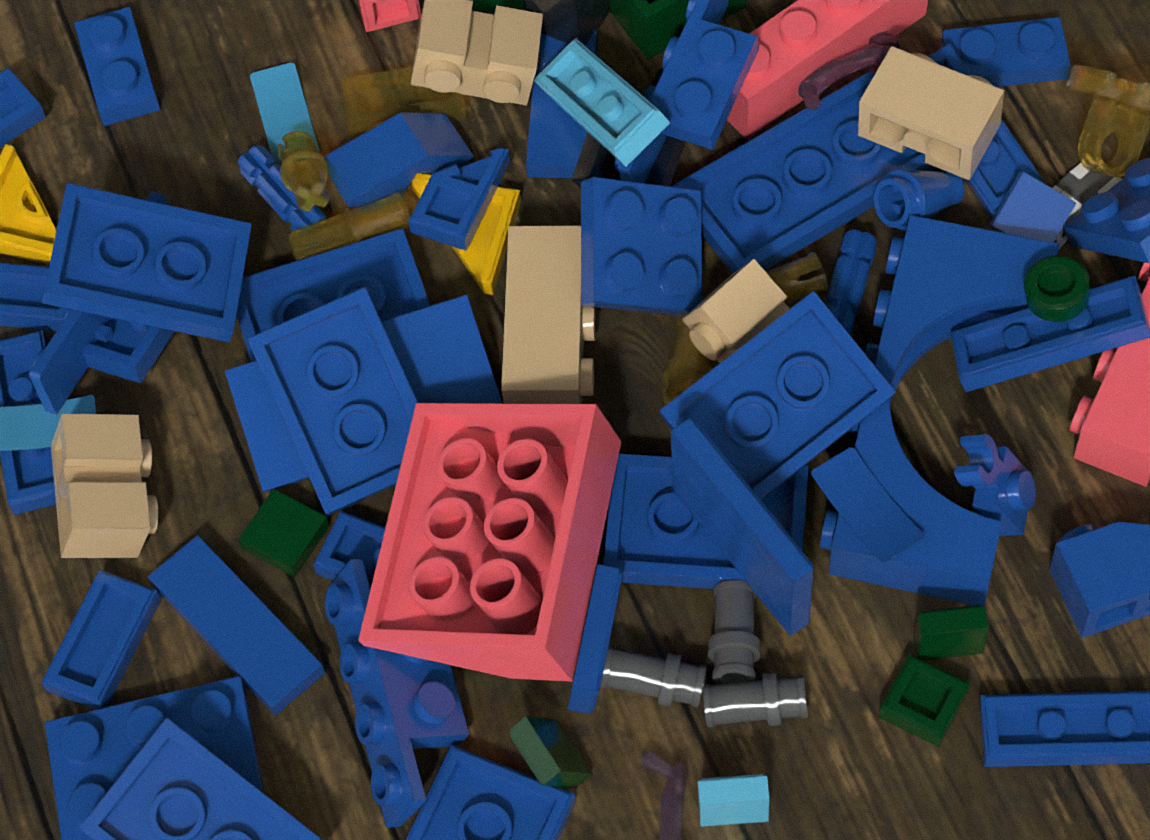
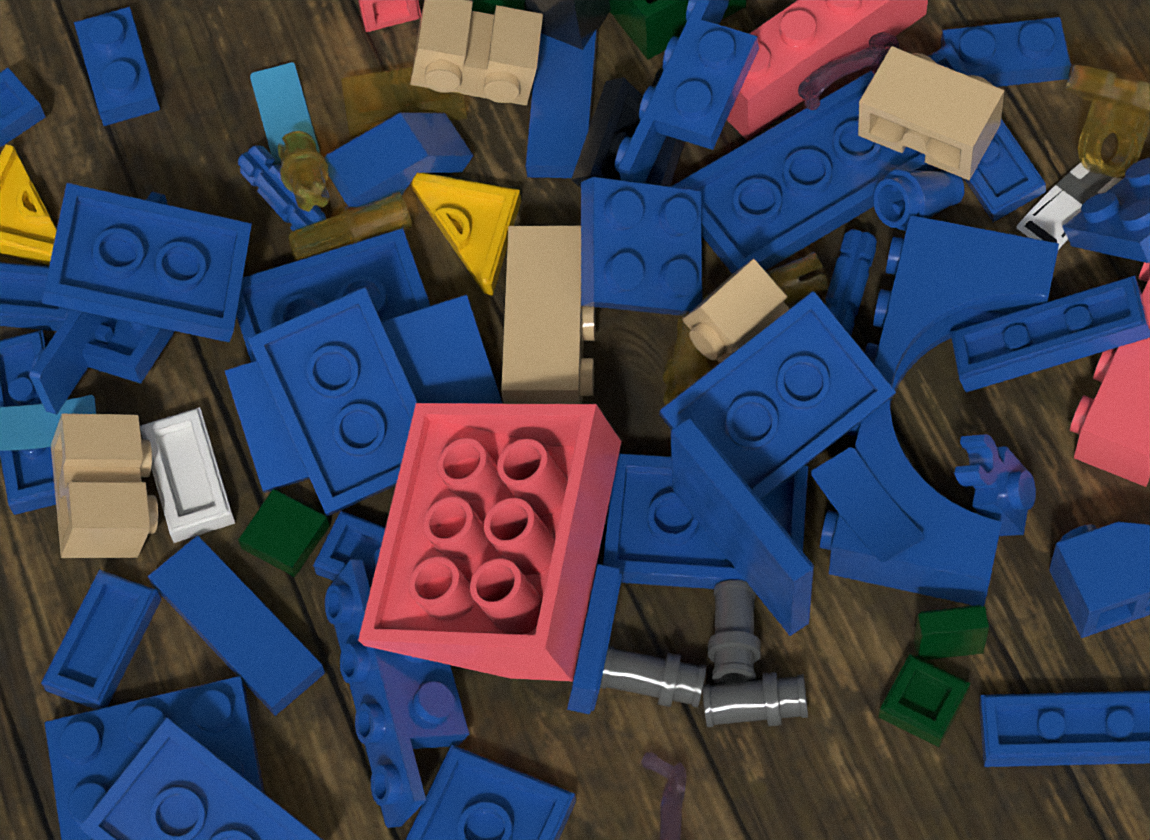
(187, 475): none -> white tile
(458, 200): blue tile -> none
(549, 752): dark green tile -> none
(601, 102): medium azure tile -> none
(733, 800): medium azure tile -> none
(1032, 210): blue tile -> none
(1057, 288): dark green tile -> none

